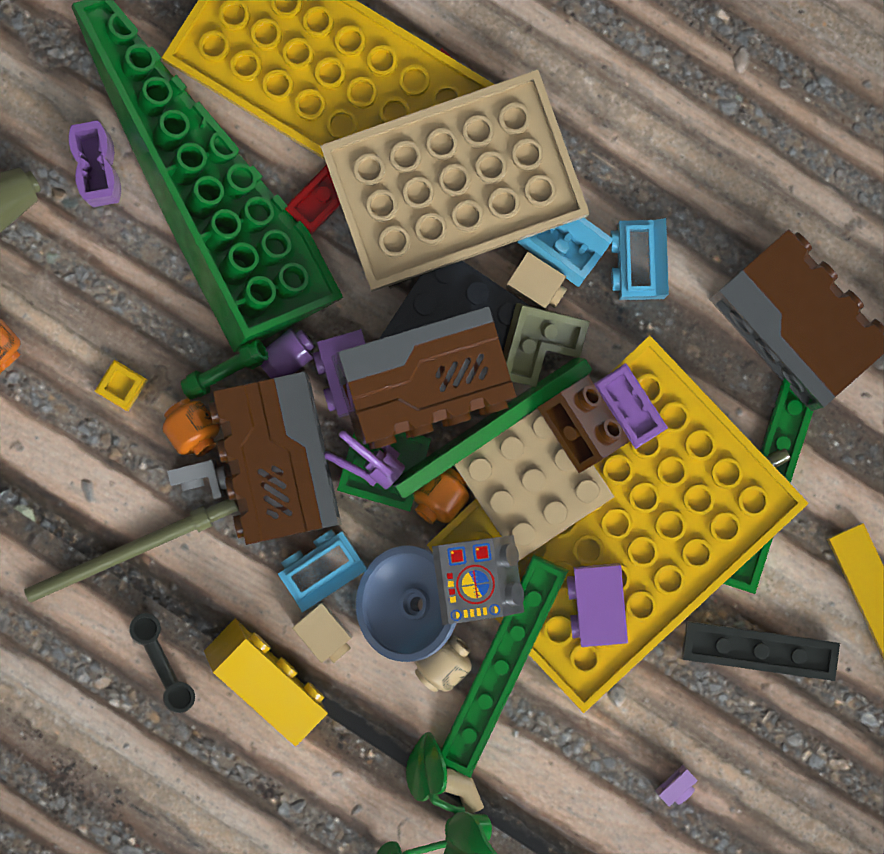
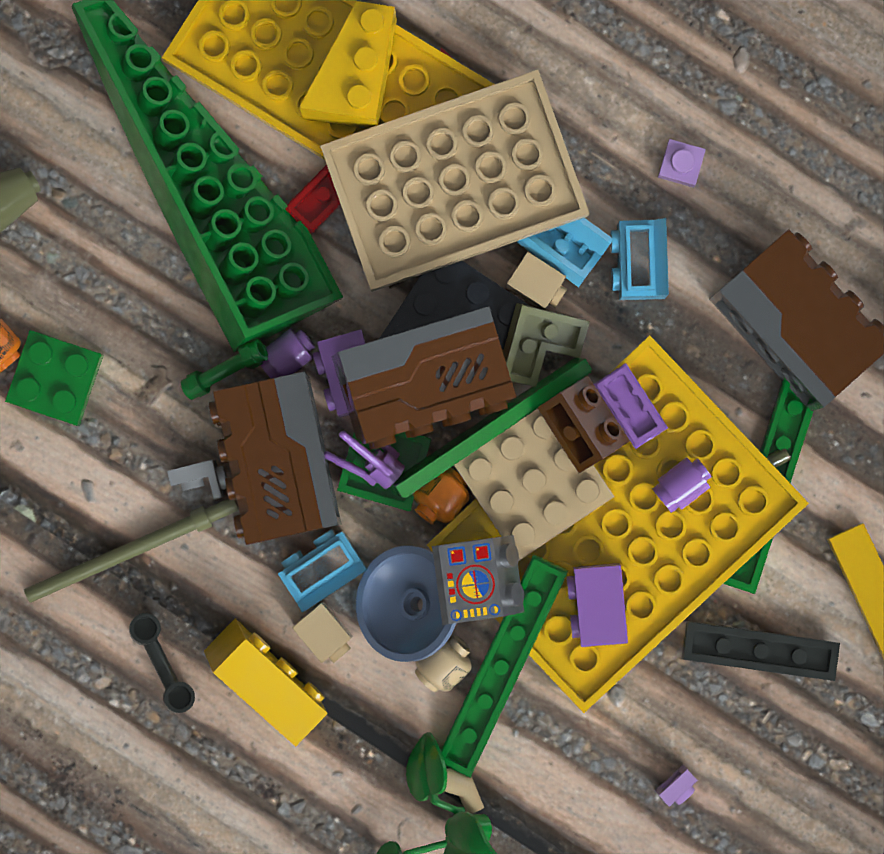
(54, 378): none -> green plate
(95, 154): medium lavender brick -> none
(121, 385): yellow tile -> none
(190, 428): orange head -> none
(355, 72): none -> yellow wedge
(681, 163): none -> lavender plate
(682, 484): none -> medium lavender brick

